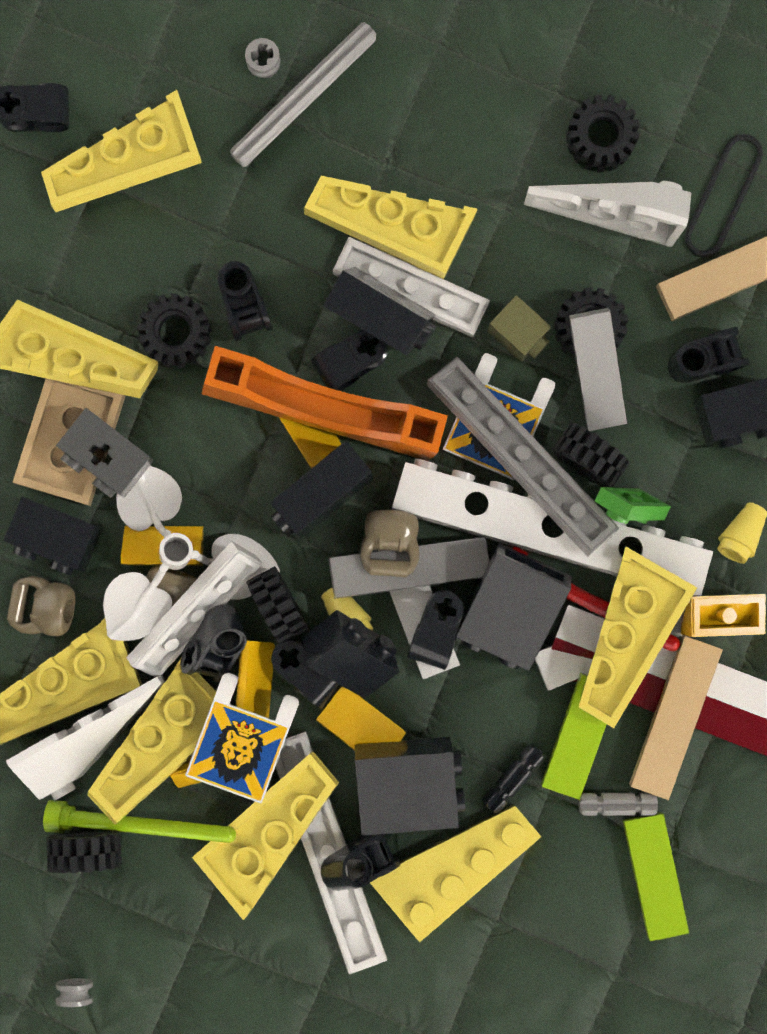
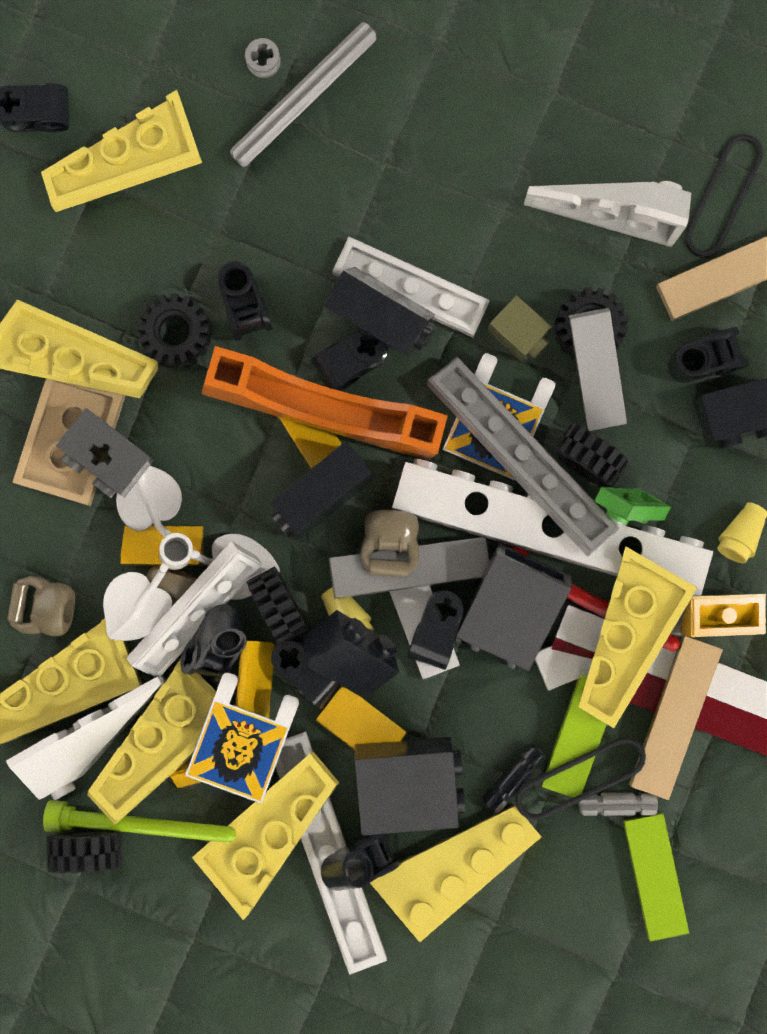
(53, 535): black brick -> none
(74, 992): light grey bush -> none
(399, 225): light yellow wing -> none
(607, 111): black tyre -> none
(638, 768): none -> black piece

